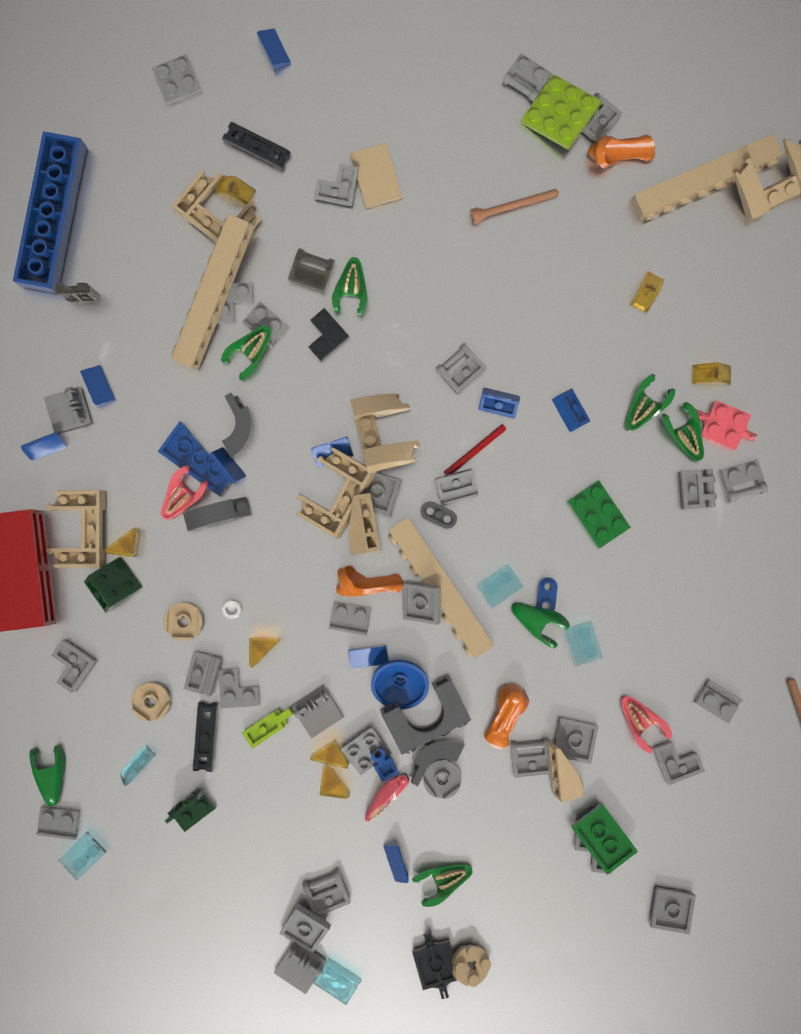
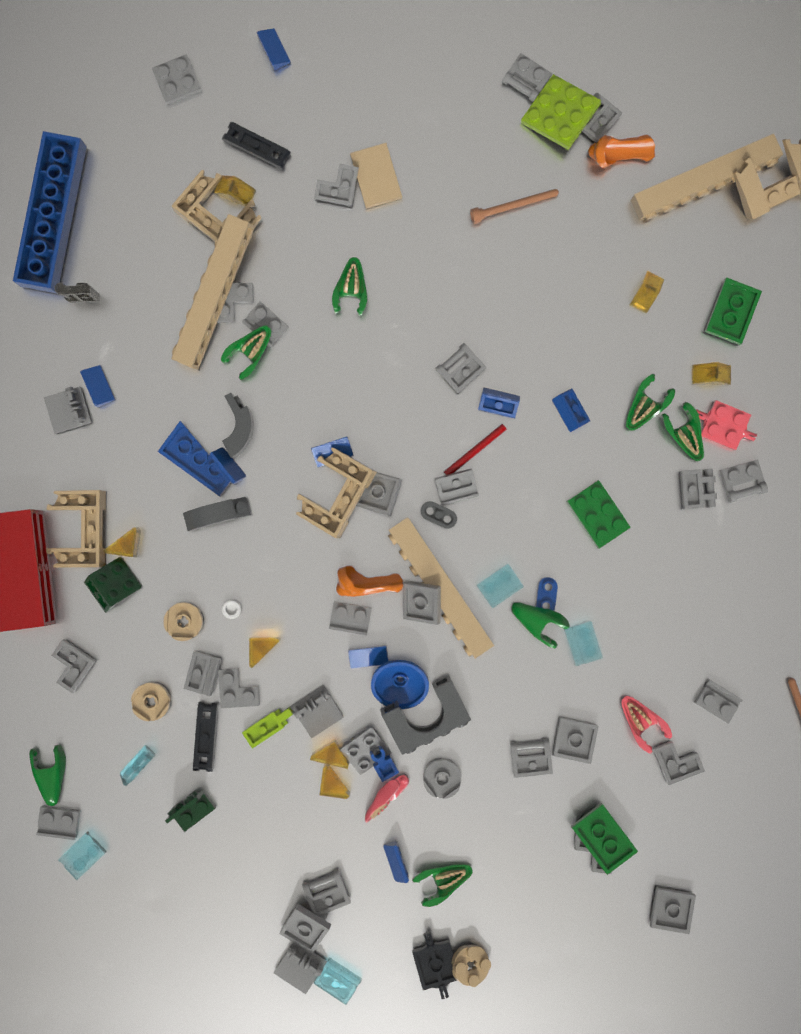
(44, 446): blue slope -> none
(179, 496): coral animal -> none
(308, 275): clear smoke plate -> none
(332, 335): black plate -> none
(362, 527): tan slope -> none
(376, 455): tan wedge -> none
(440, 748): dark grey arch -> none
(511, 704): orange hair -> none
(565, 780): tan slope -> none
(733, 311): none -> green plate

